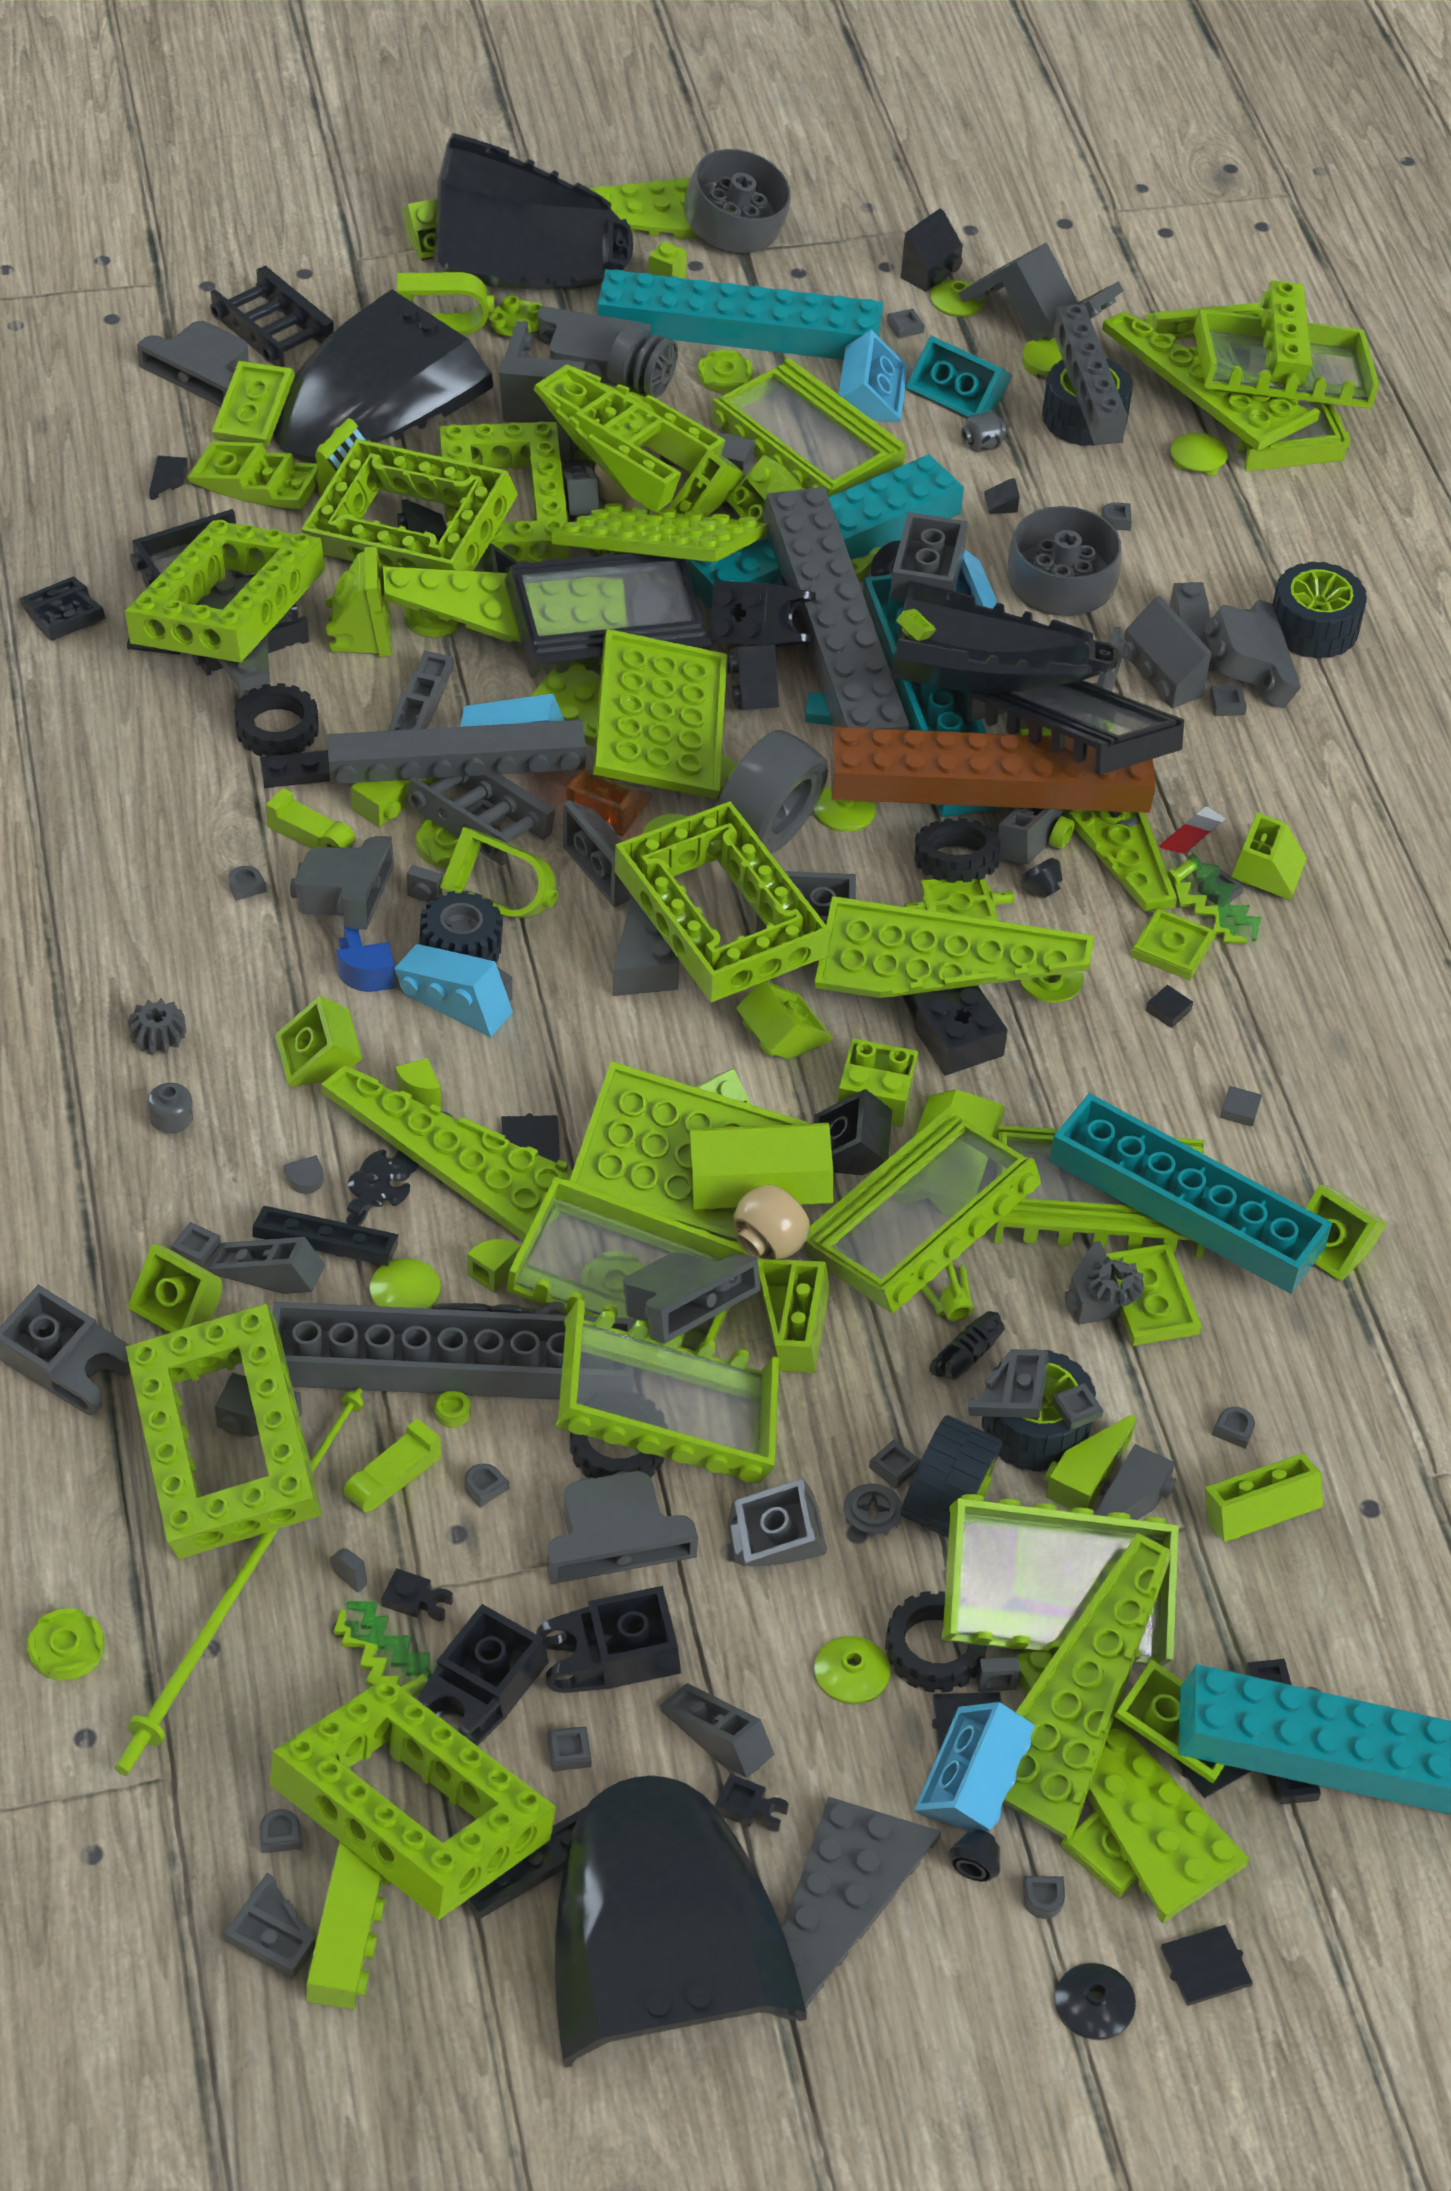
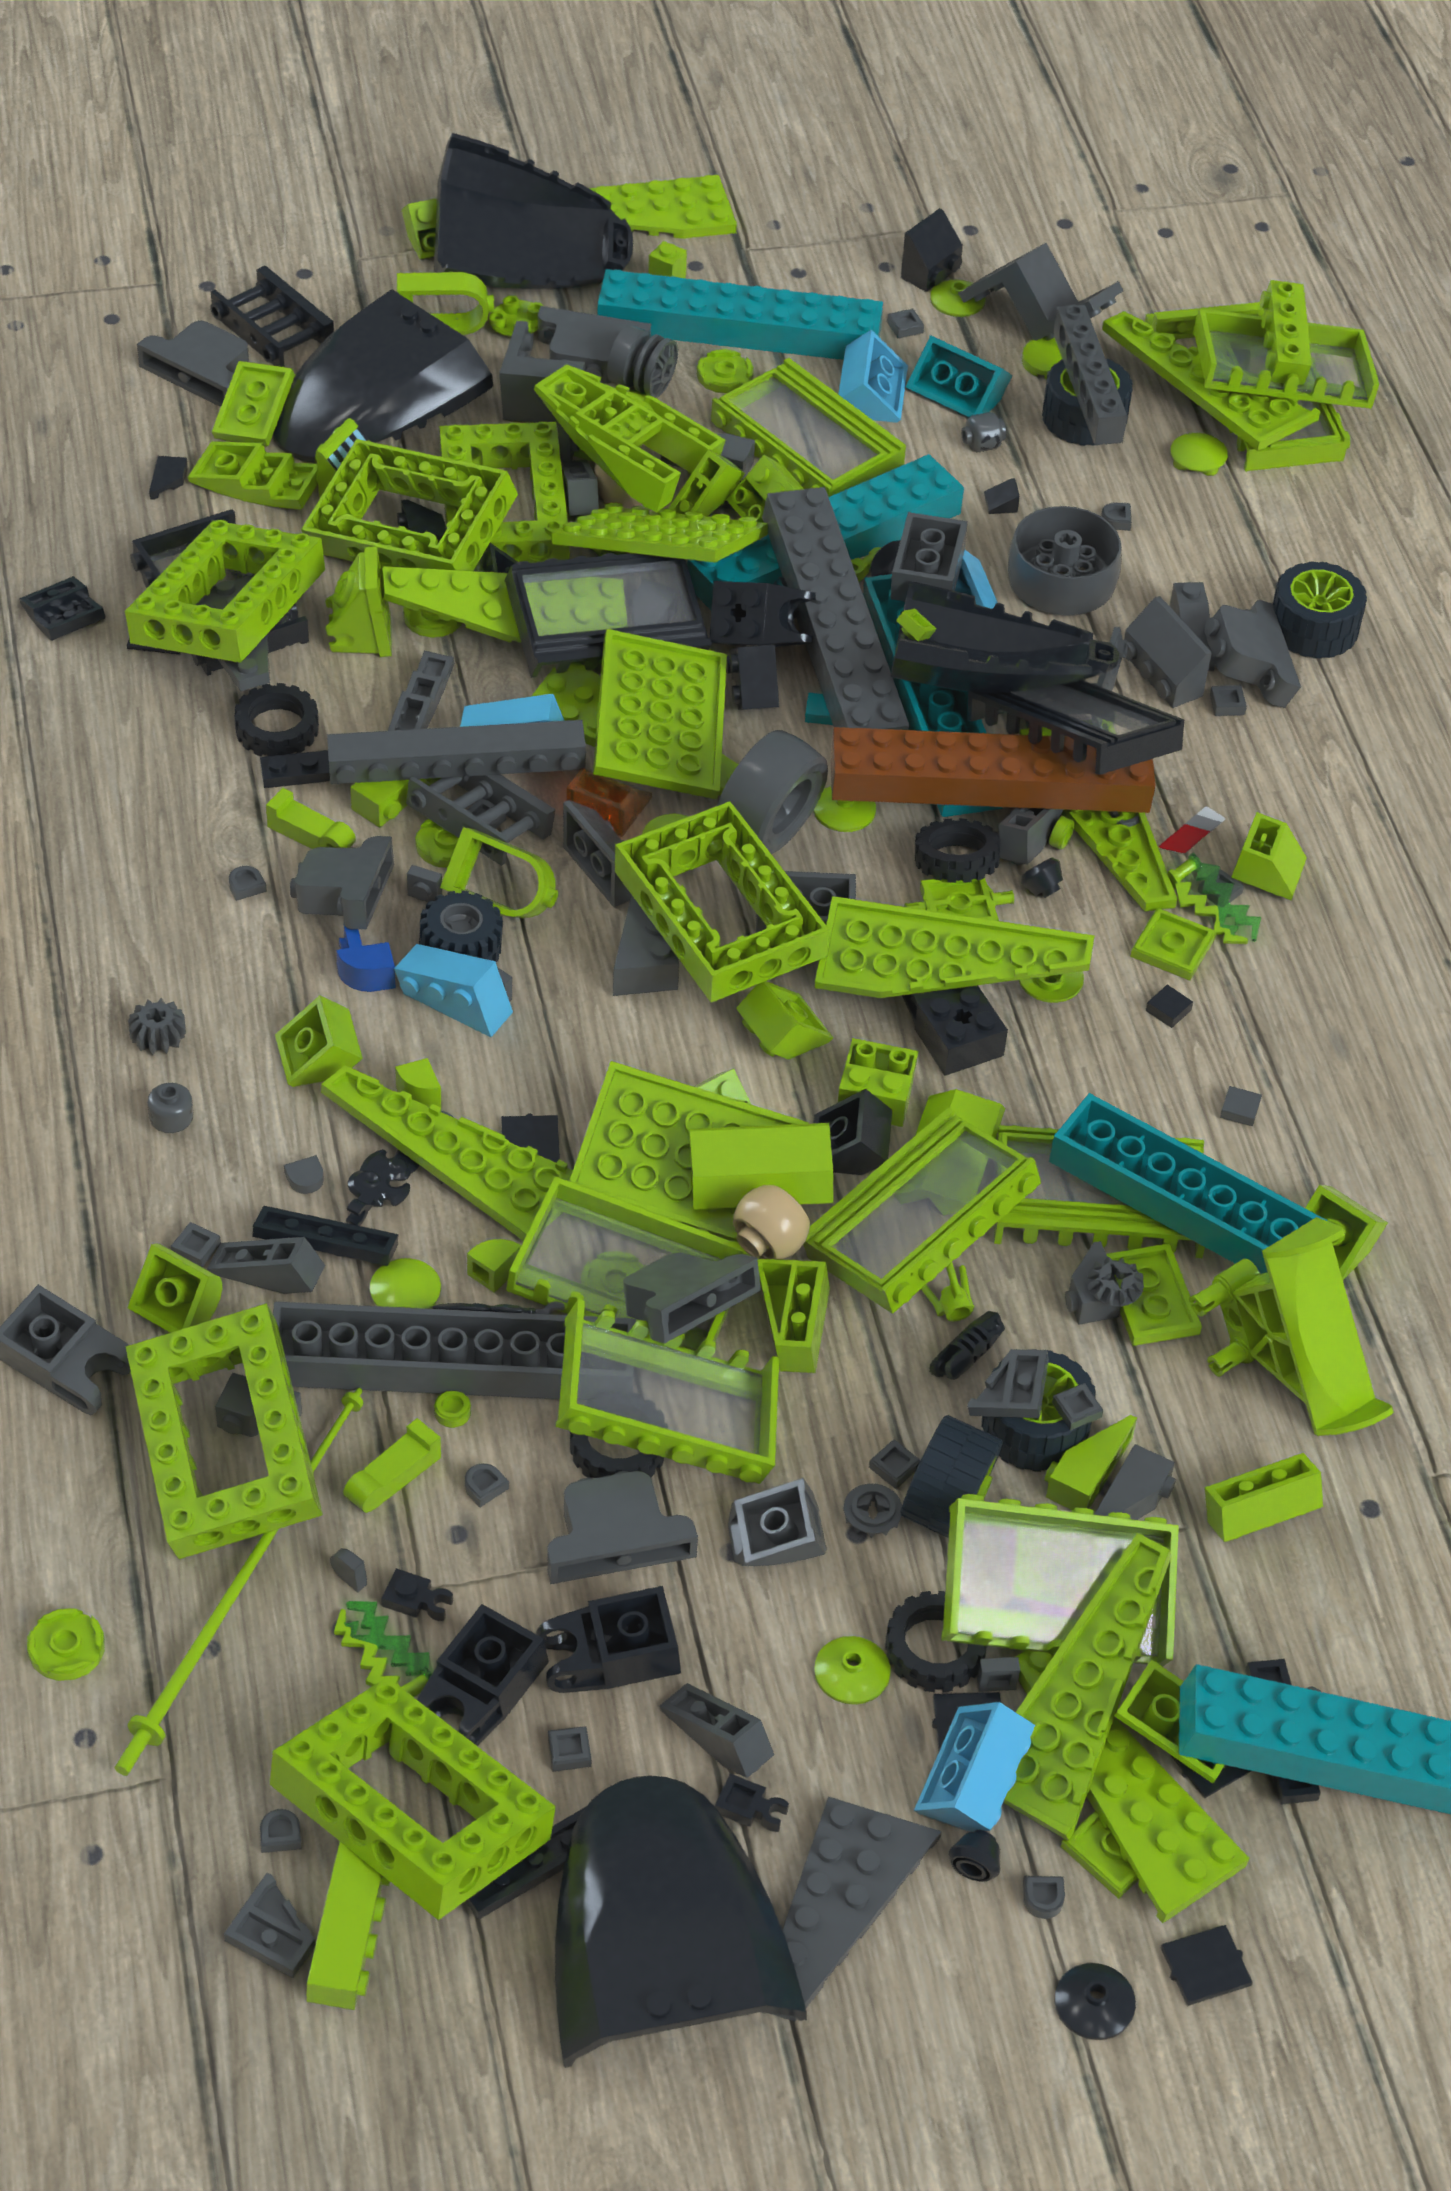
(745, 185): dark grey wheel -> none
(1235, 1426): dark grey tile -> none
(1298, 1328): none -> lime piece

